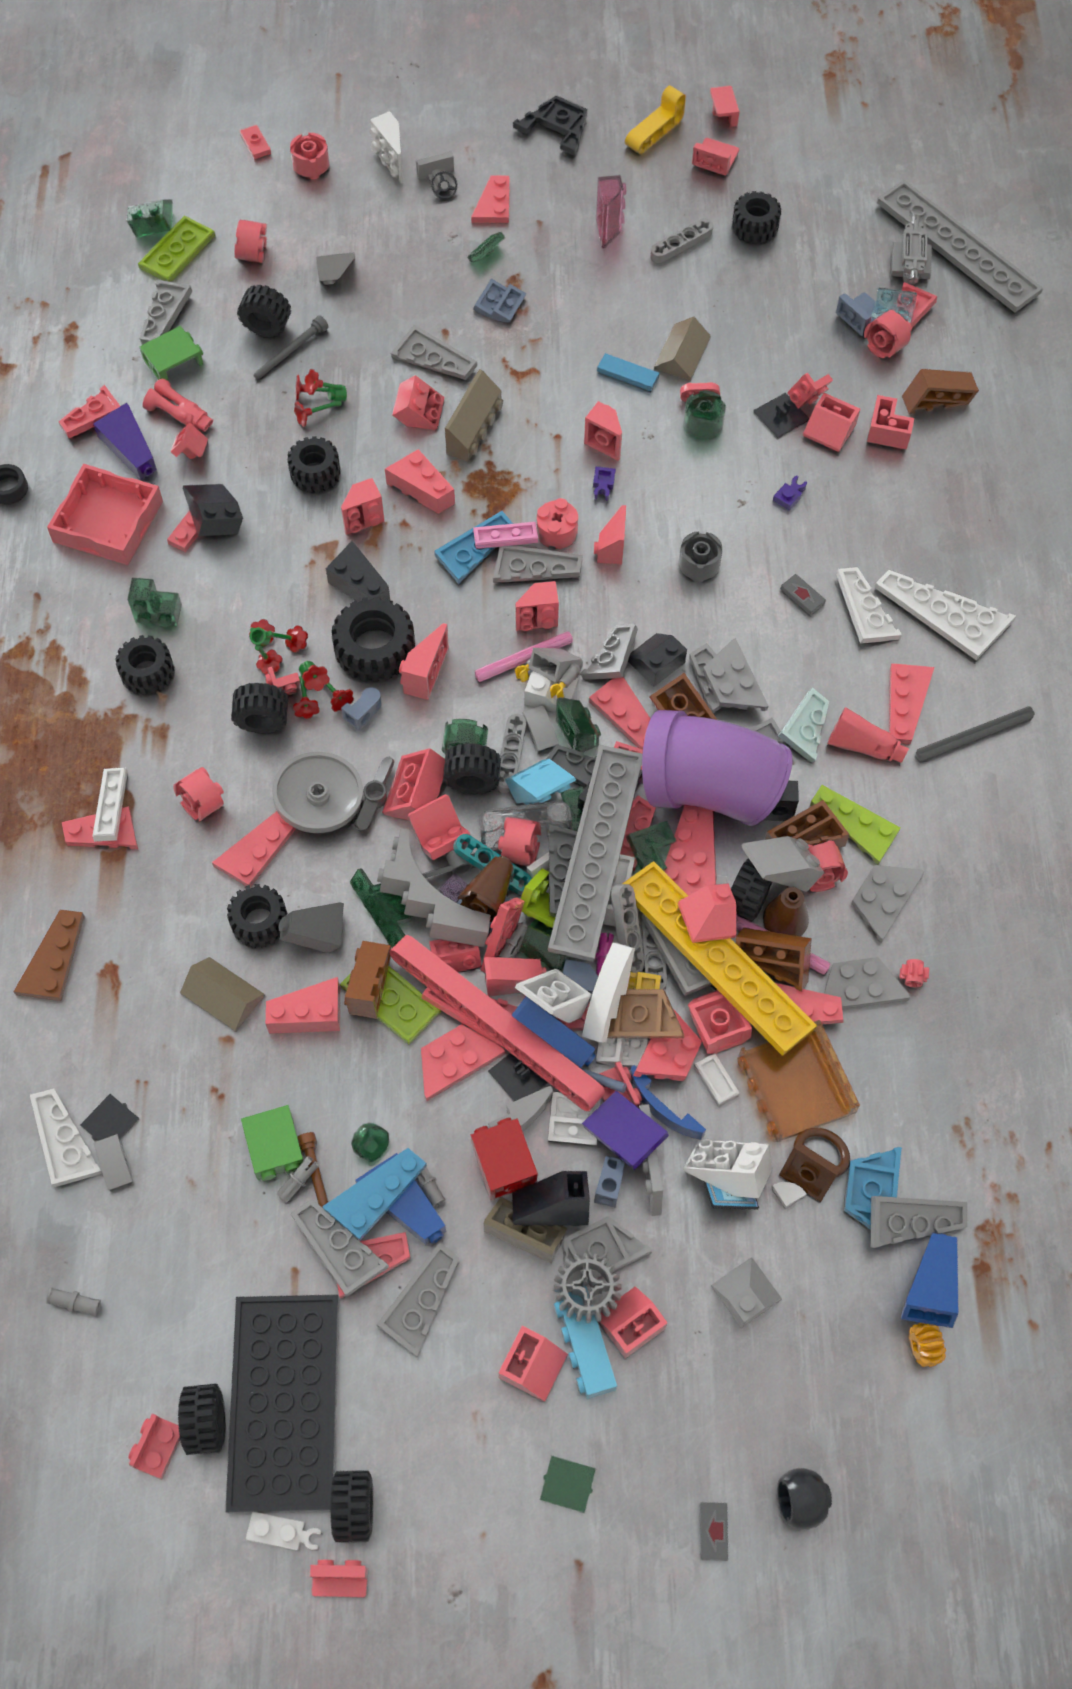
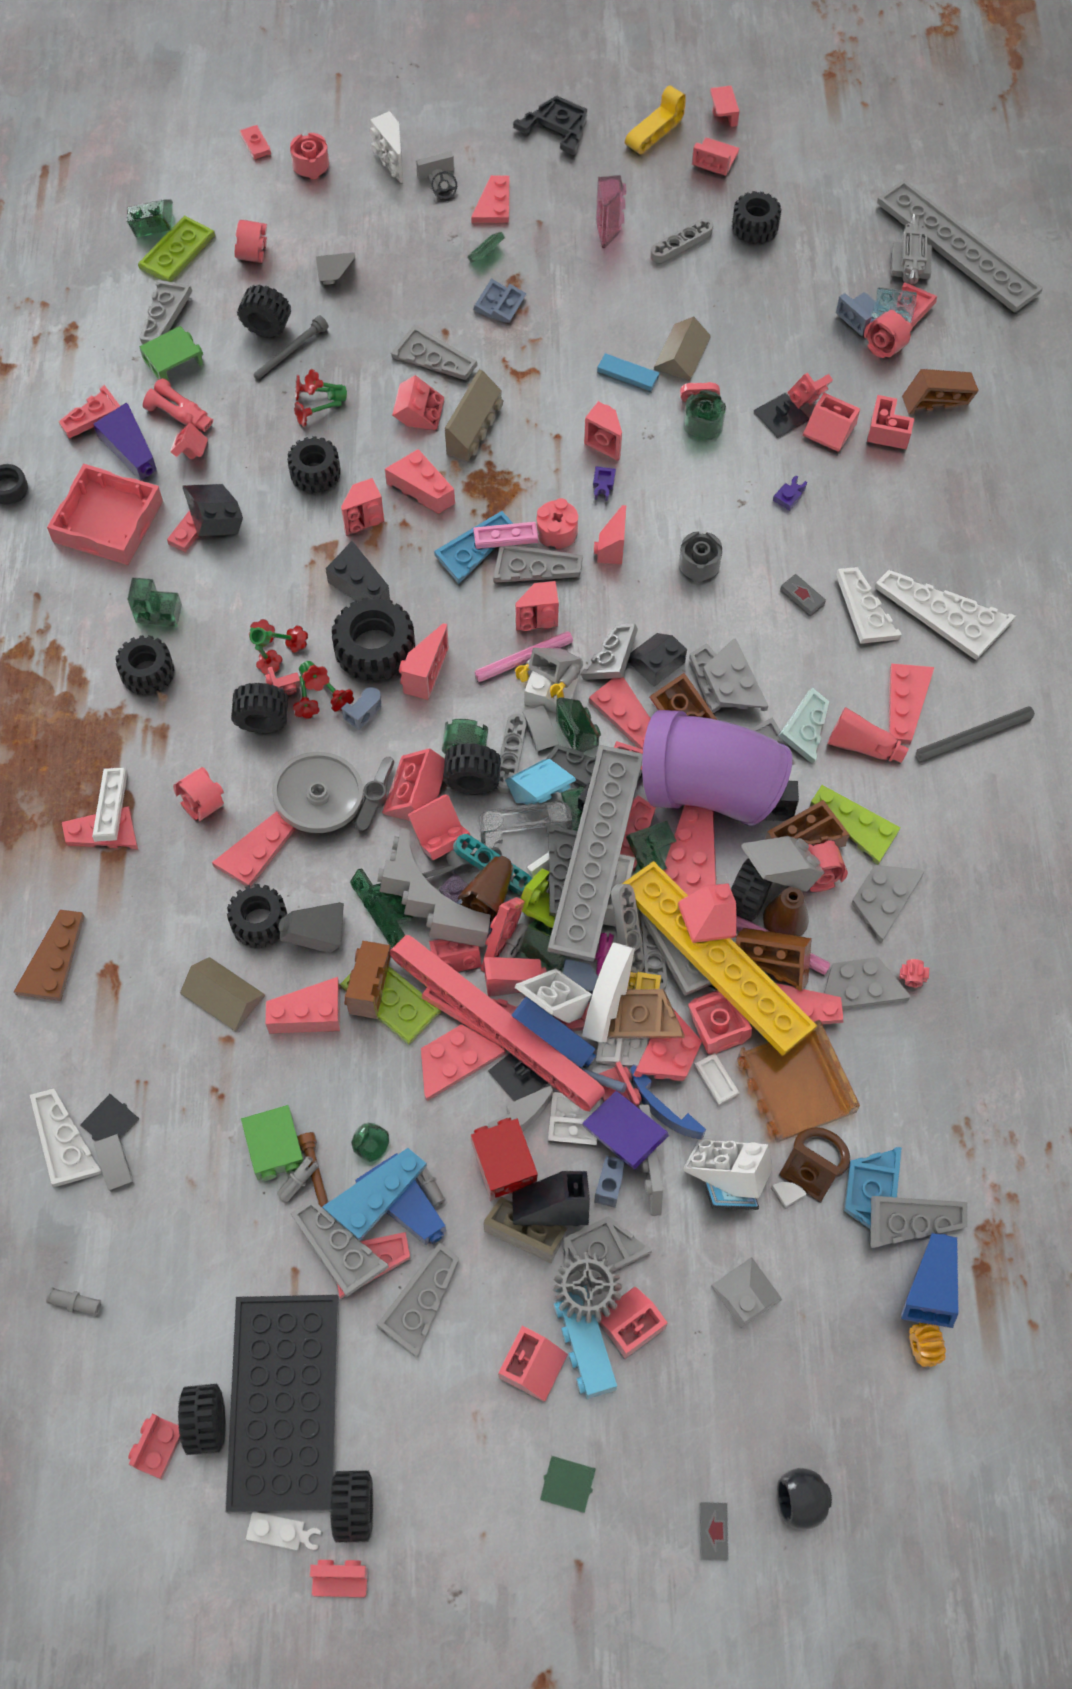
(520, 840): coral brick -> none

